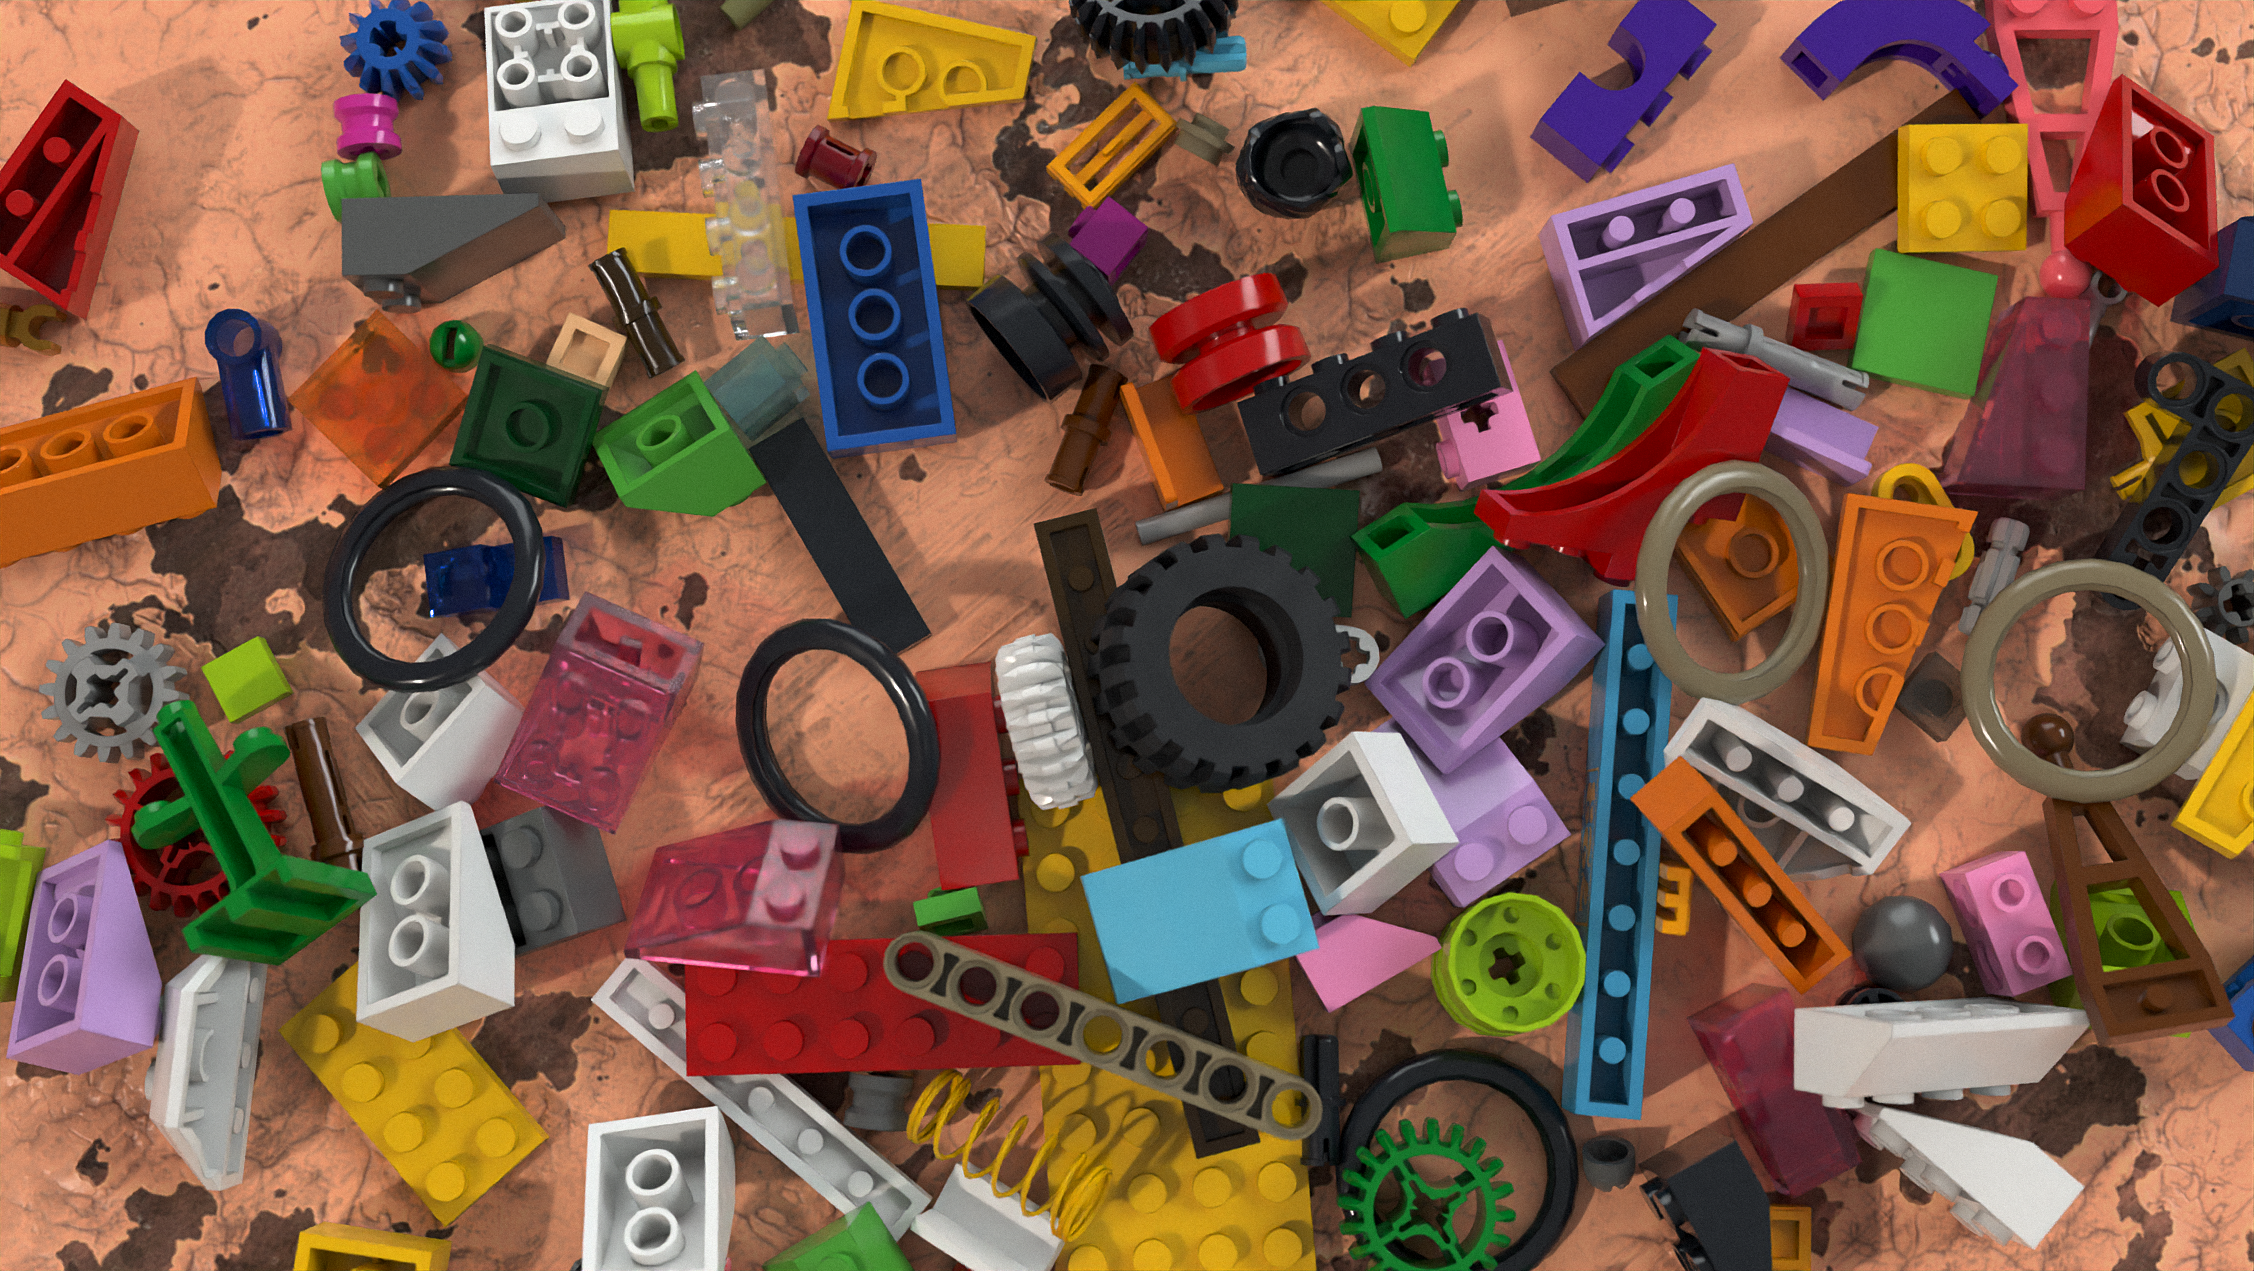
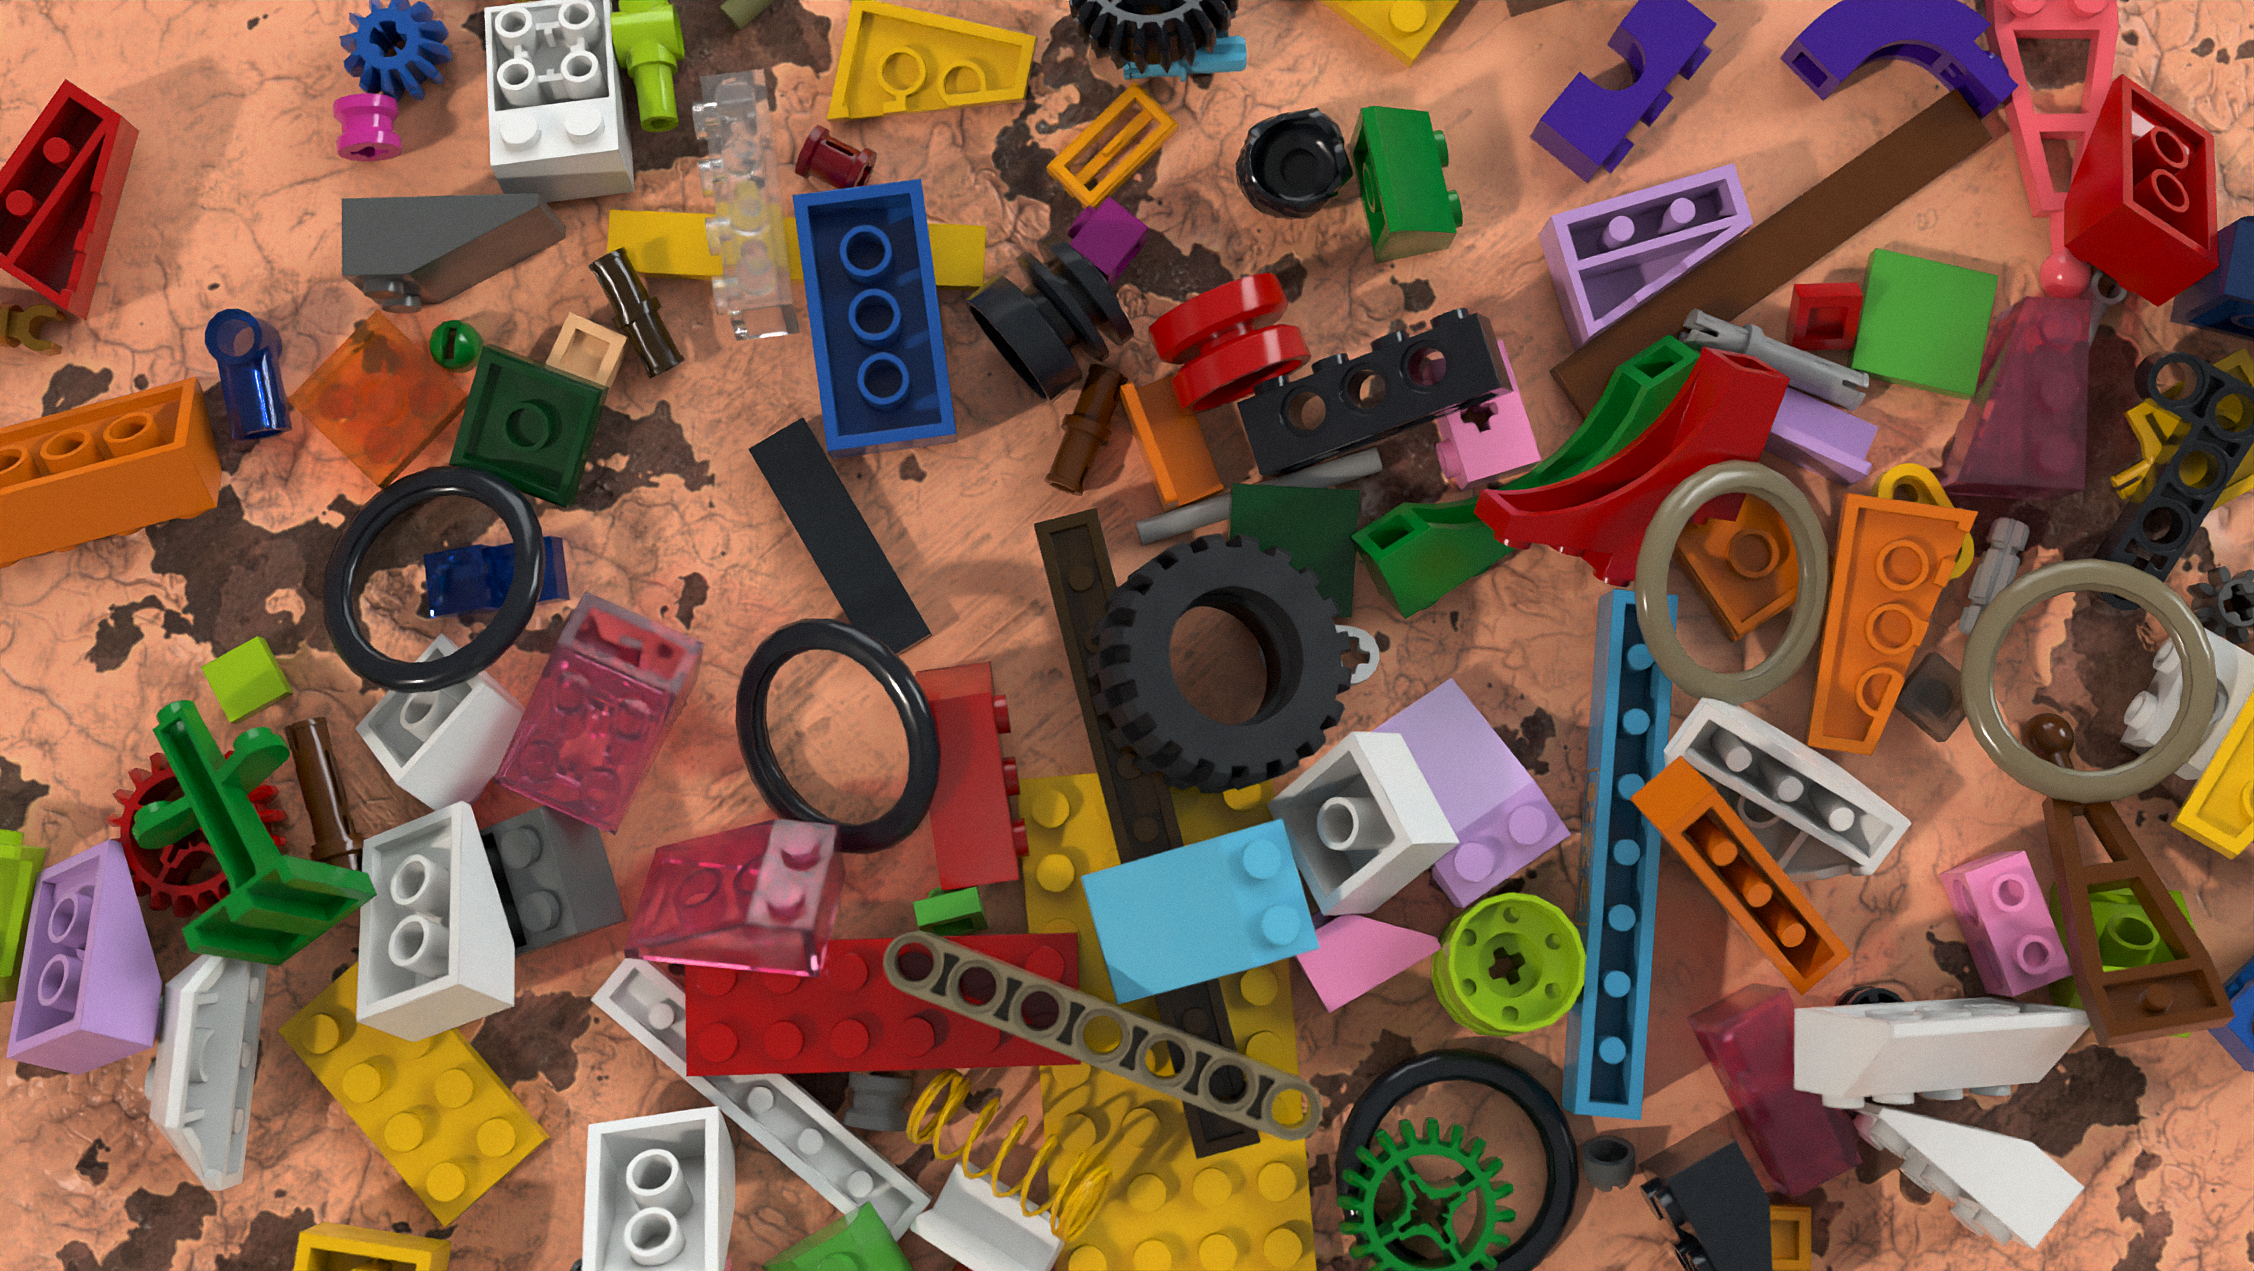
(85, 690): light grey gear -> none
(354, 180): bright green wheel -> none
(678, 454): bright green slope -> none
(759, 386): clear light blue brick -> none
(1045, 721): white gear -> none
(1204, 138): dark tan plate -> none
(1321, 1070): black axle -> none
(1483, 659): lavender slope -> none
(1666, 920): light orange tile -> none
(1902, 943): dark grey hair -> none
(1962, 188): yellow plate -> none

